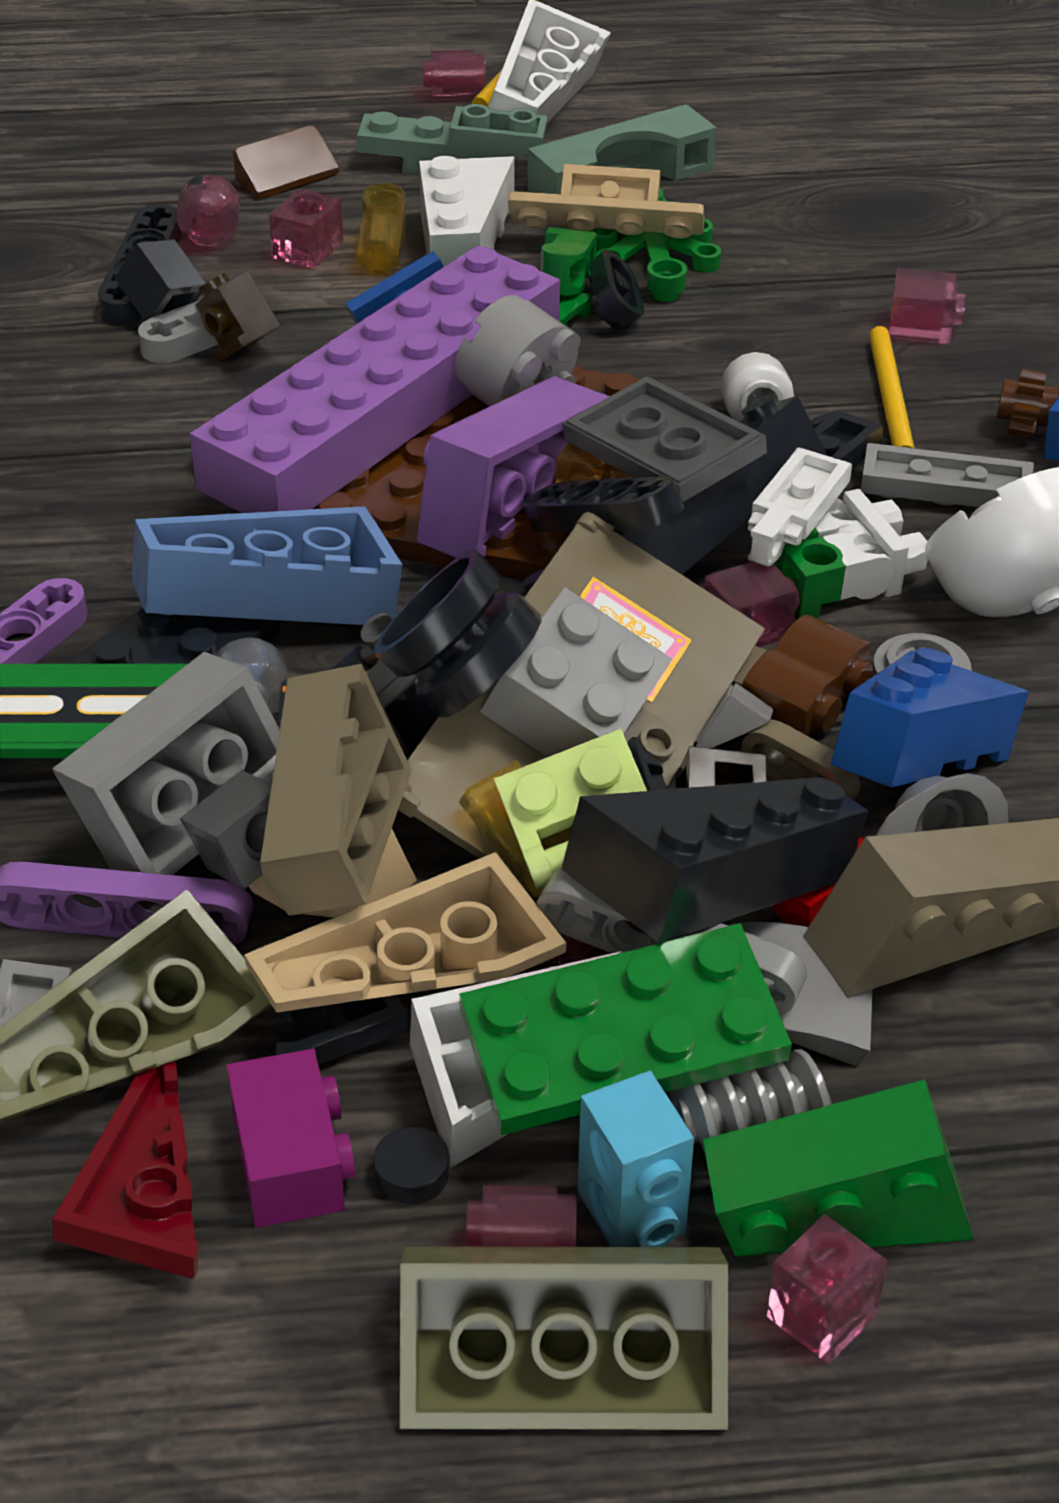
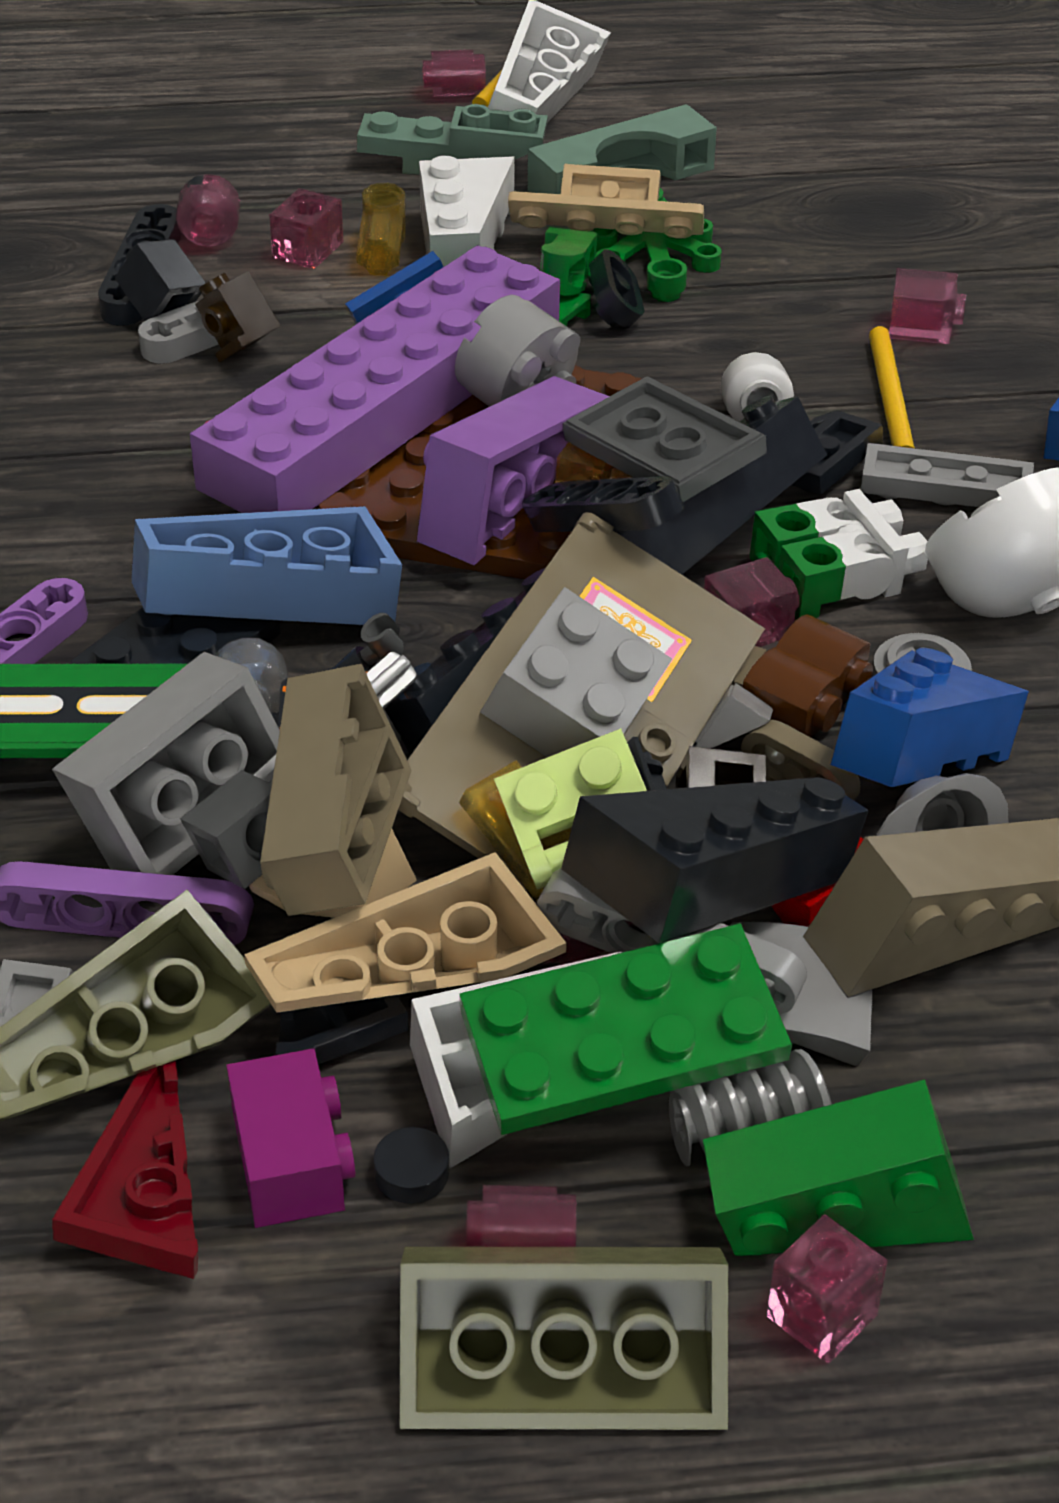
(283, 162): slope -> none
(458, 634): black wheel -> none
(635, 1163): medium azure brick -> none
(794, 502): white hinge -> none
(1026, 402): reddish brown gear -> none

